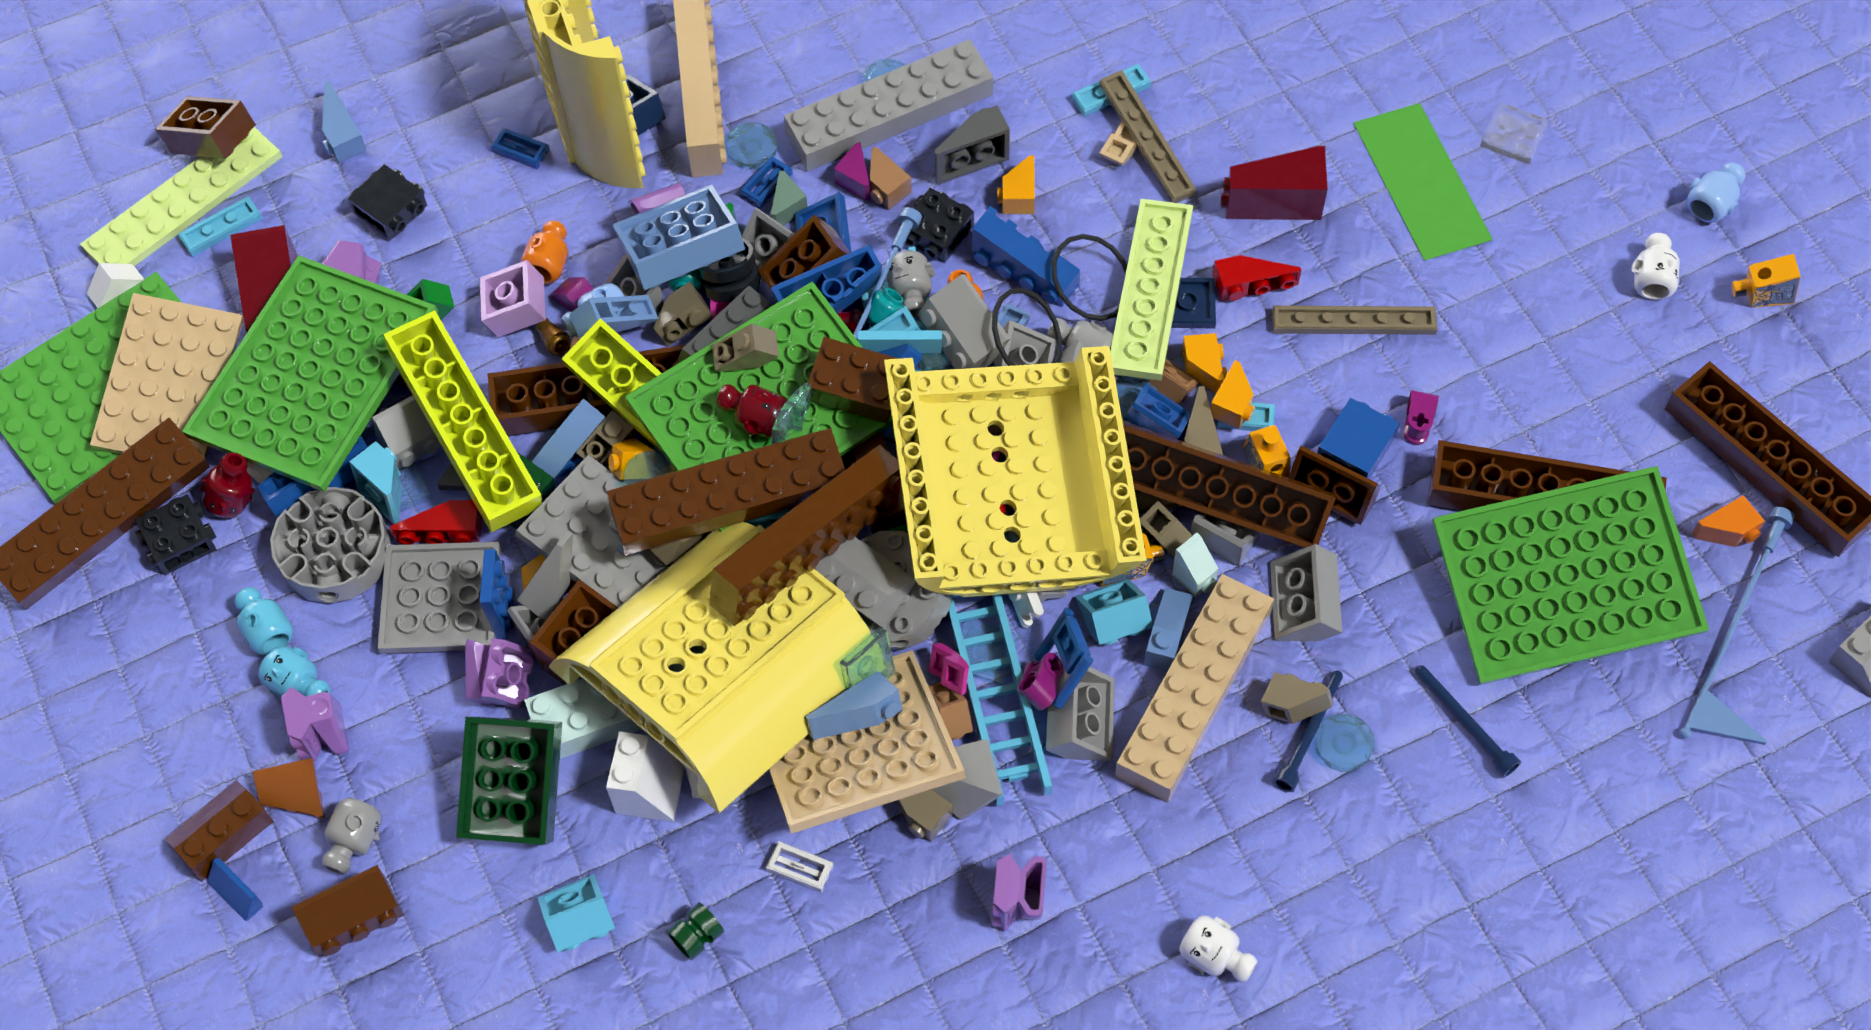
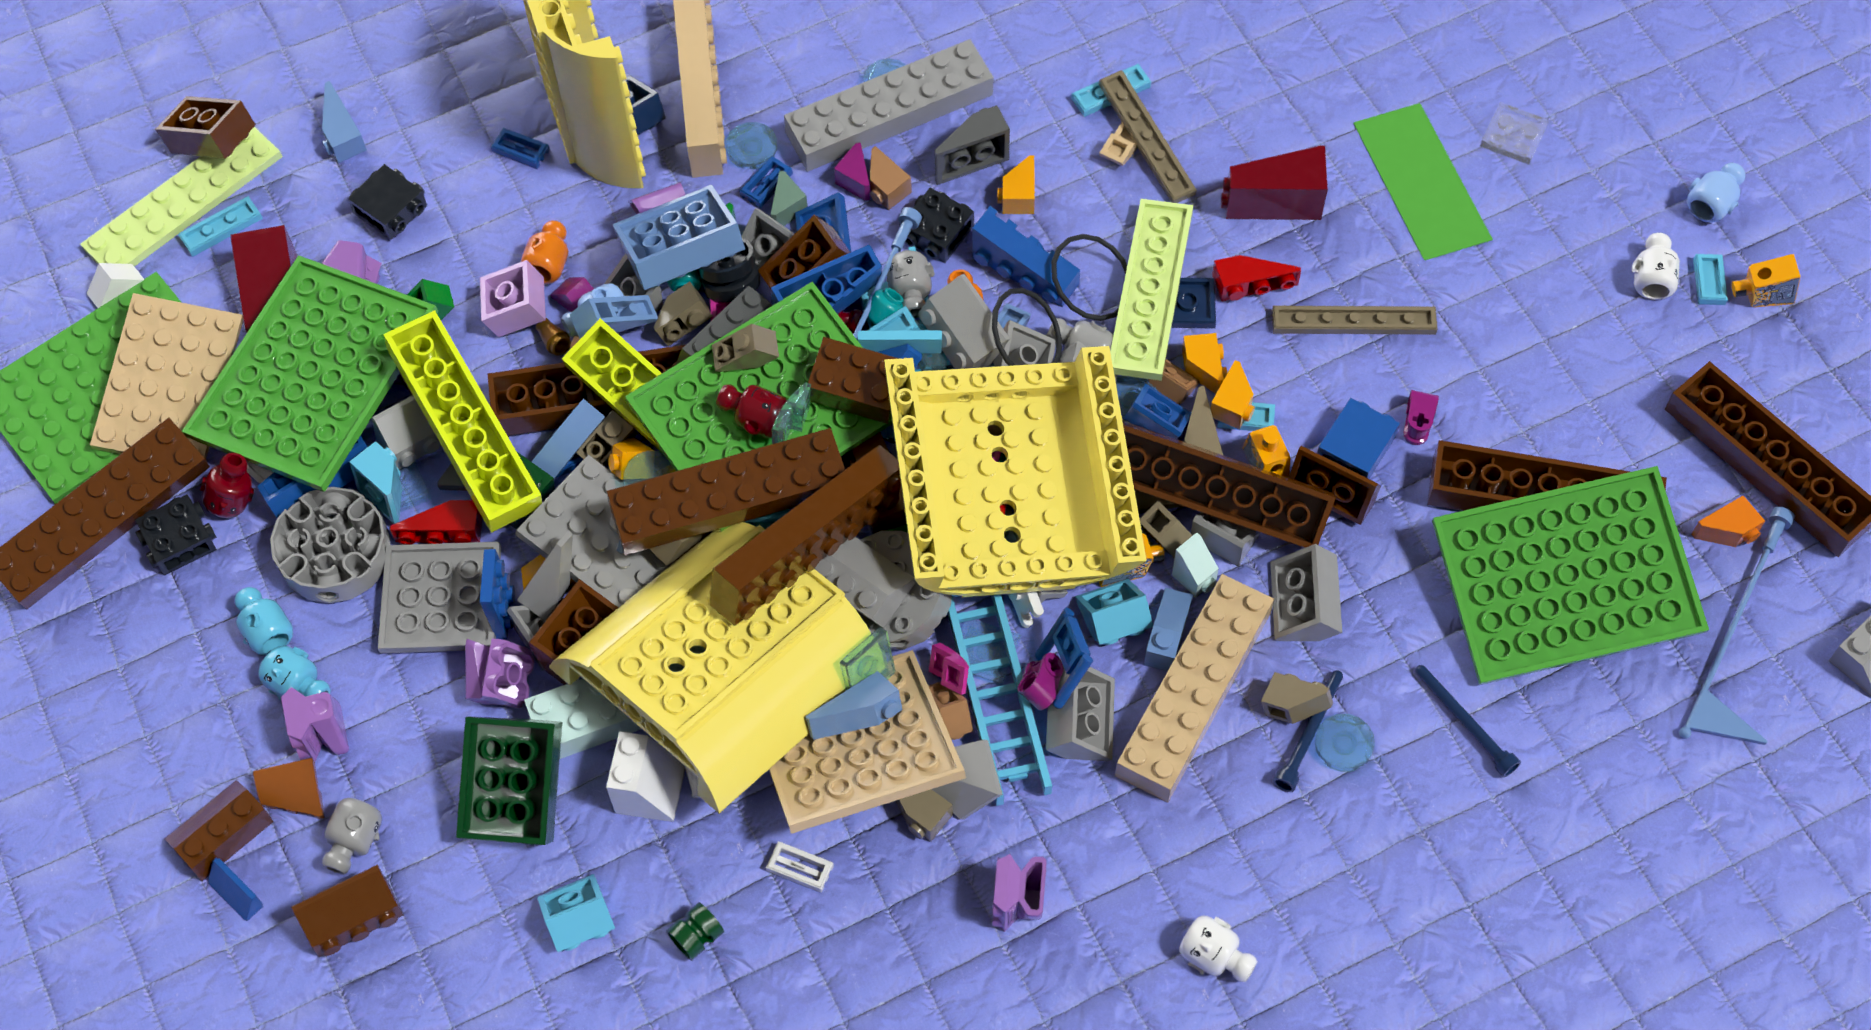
(1710, 279): none -> medium azure tile

